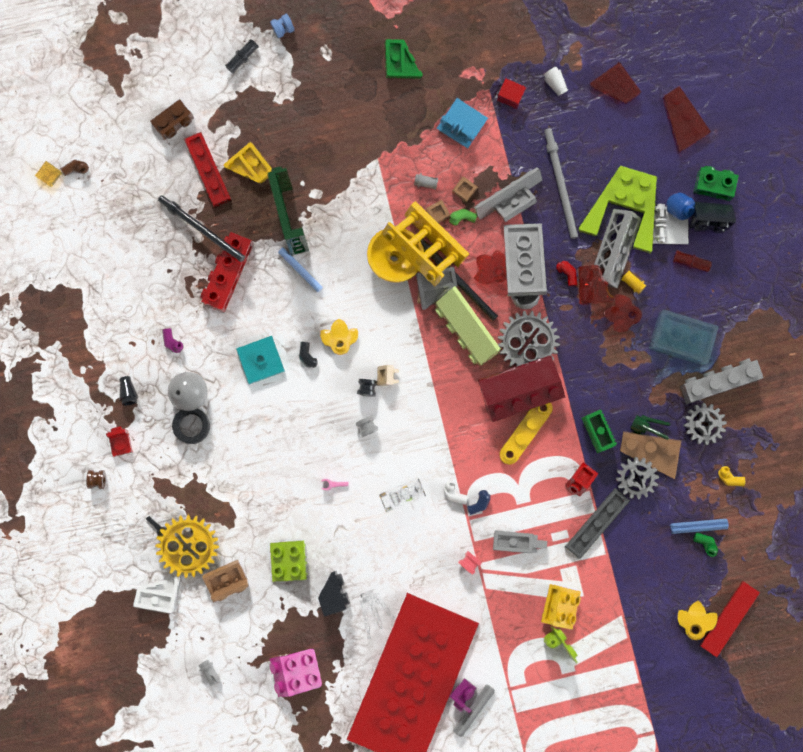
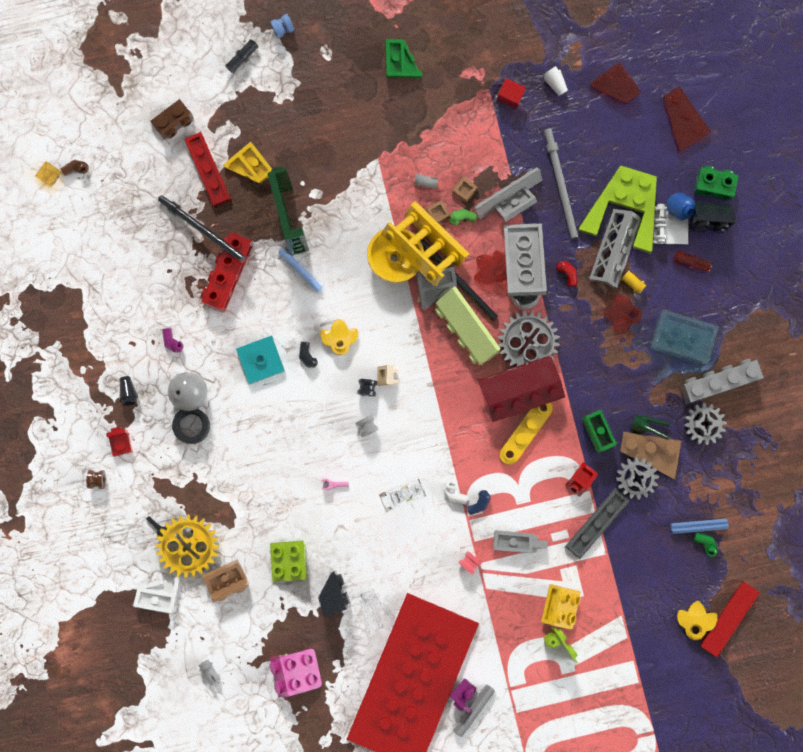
(462, 123): dark azure hinge -> none
(593, 286): clear red wing -> none
(729, 480): yellow arm -> none

